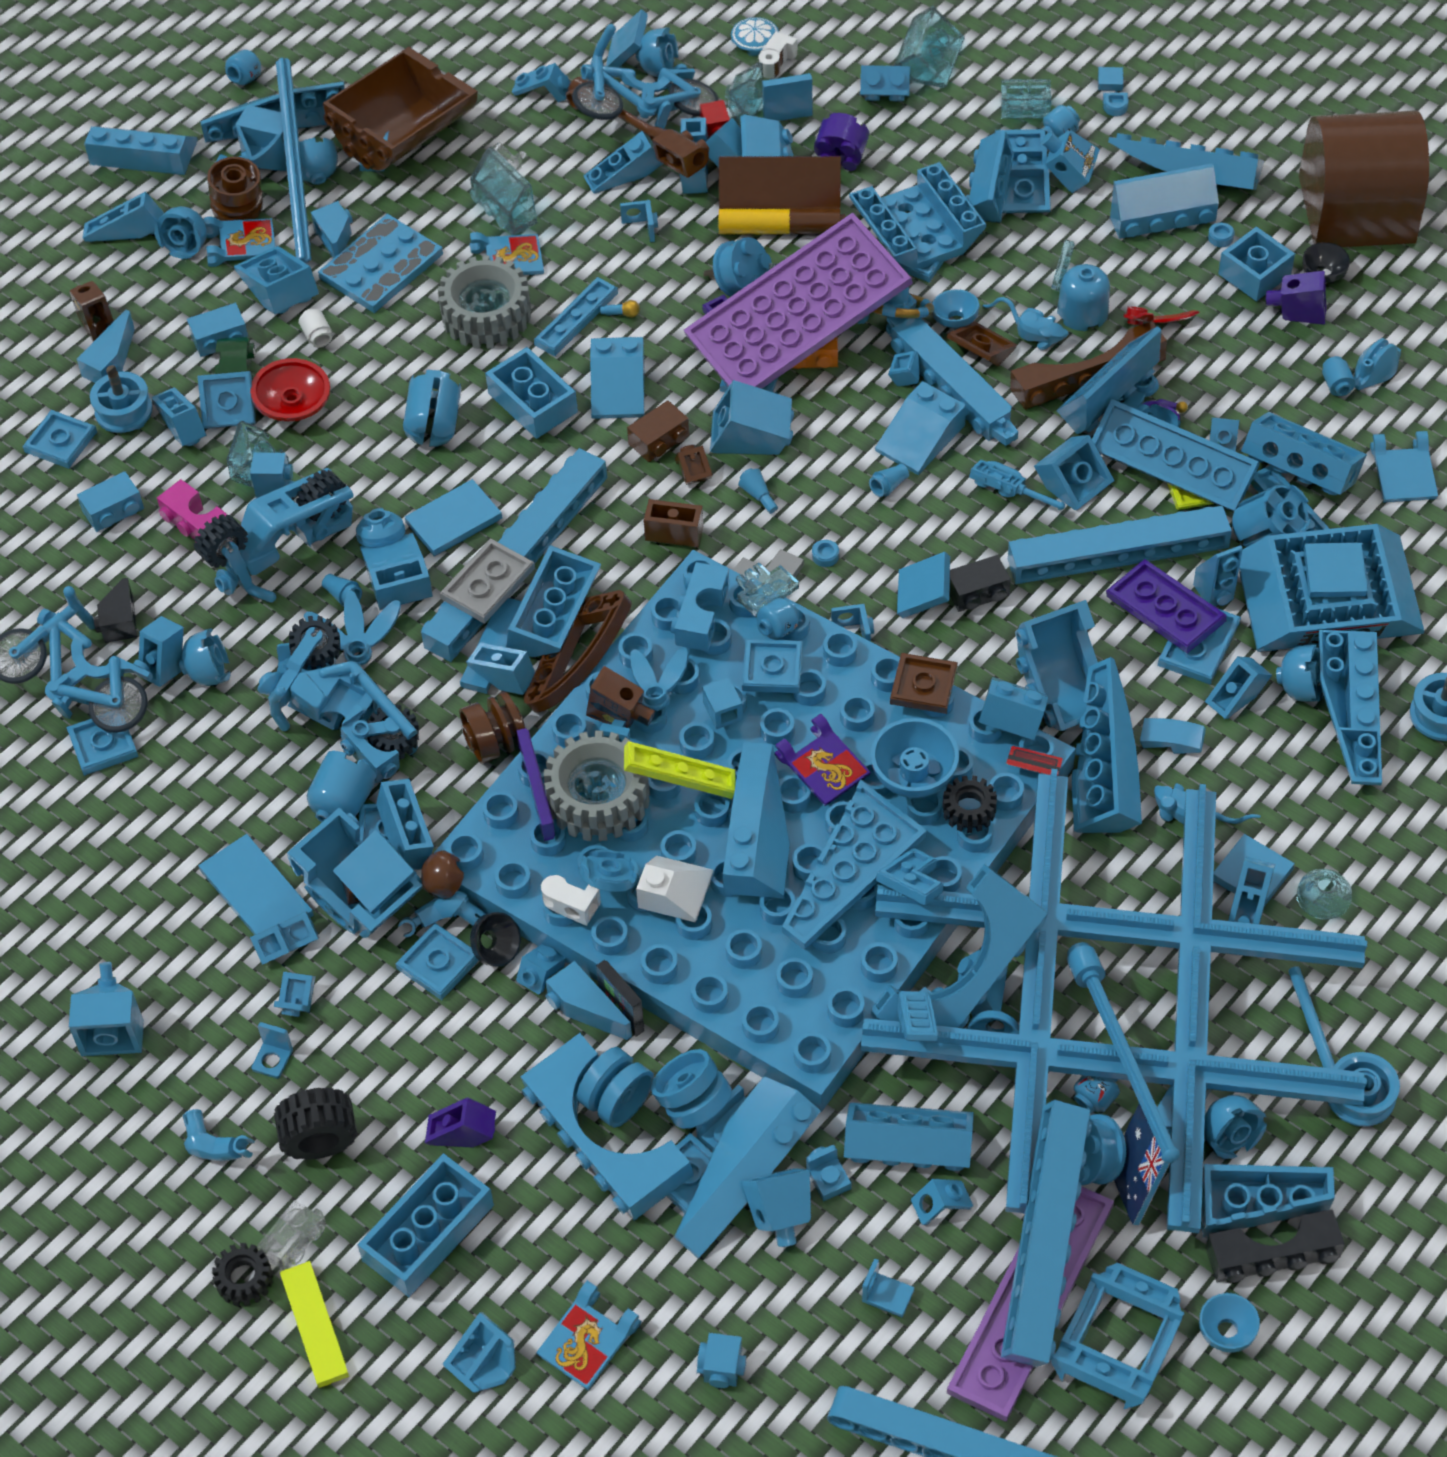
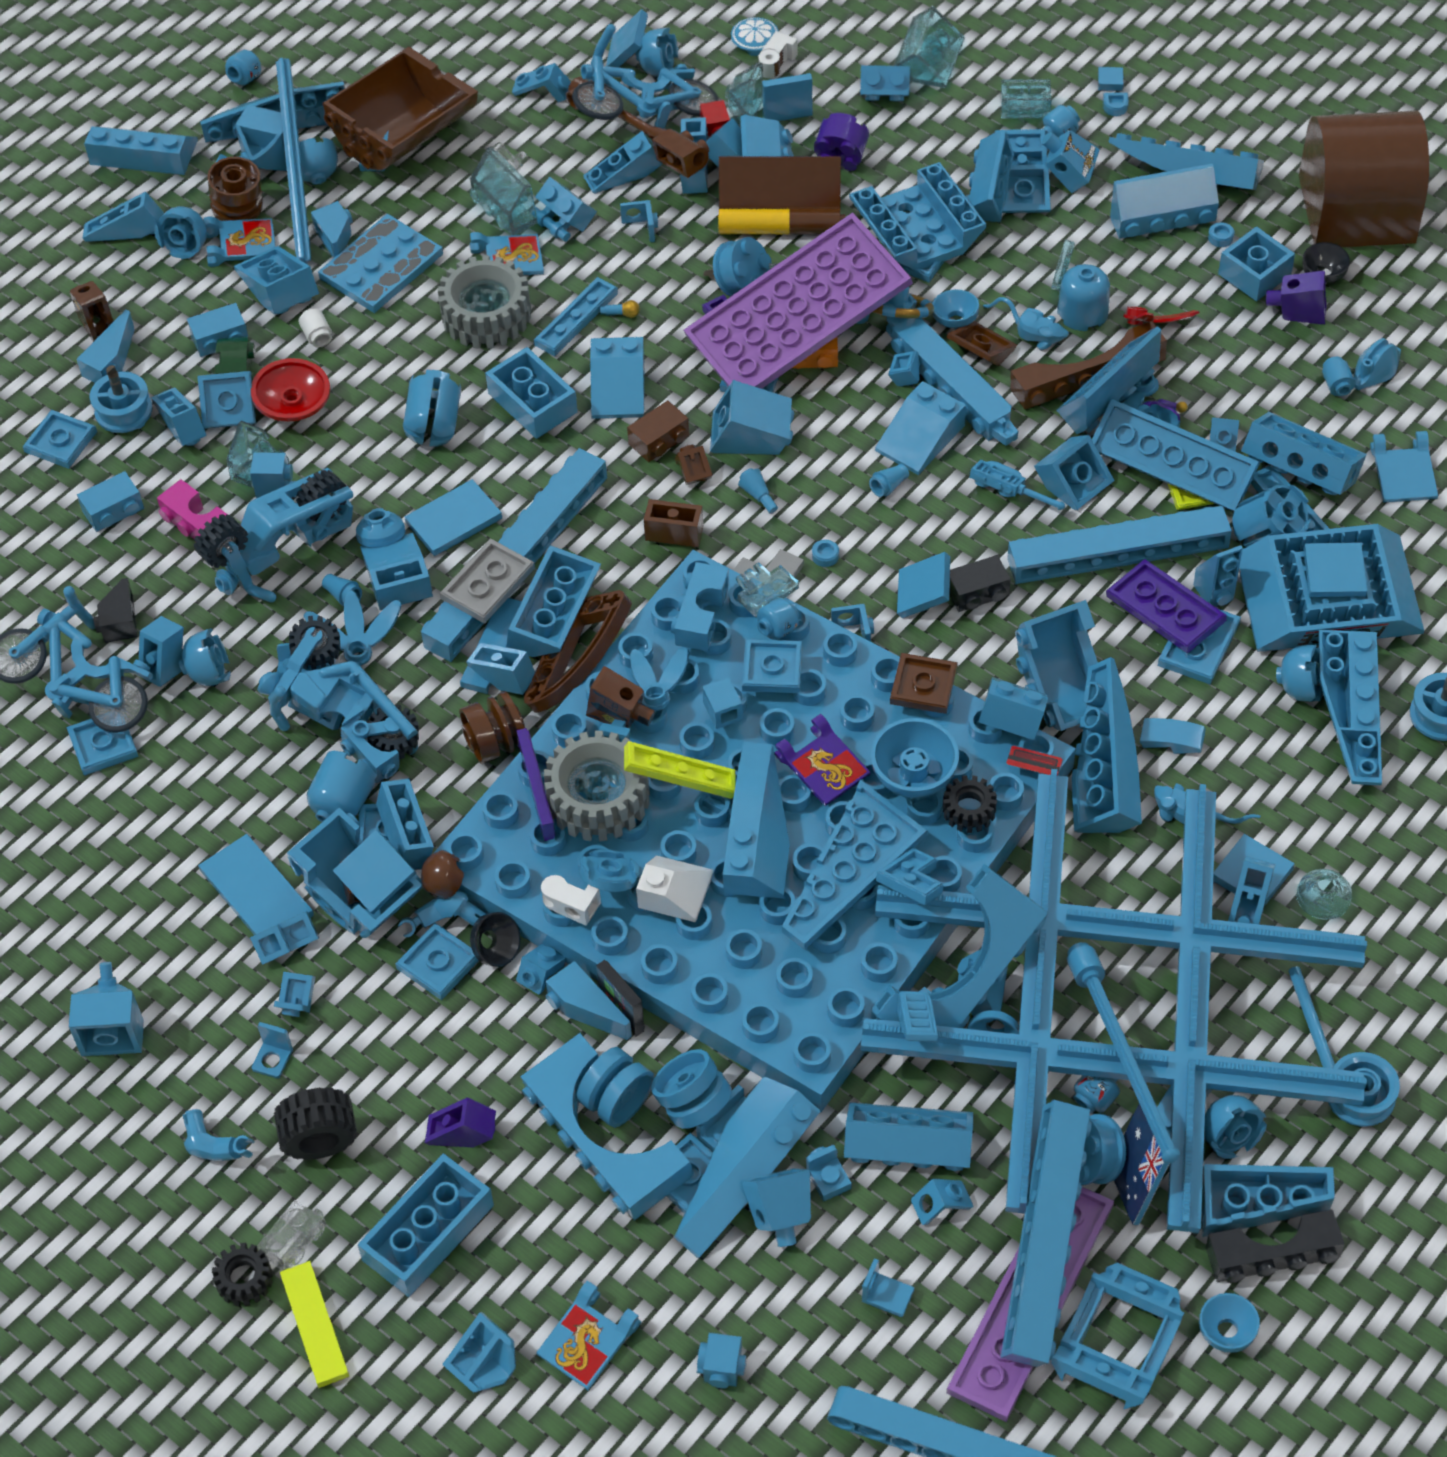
(566, 205): none -> dark azure brick
(1238, 686): dark azure slope -> none

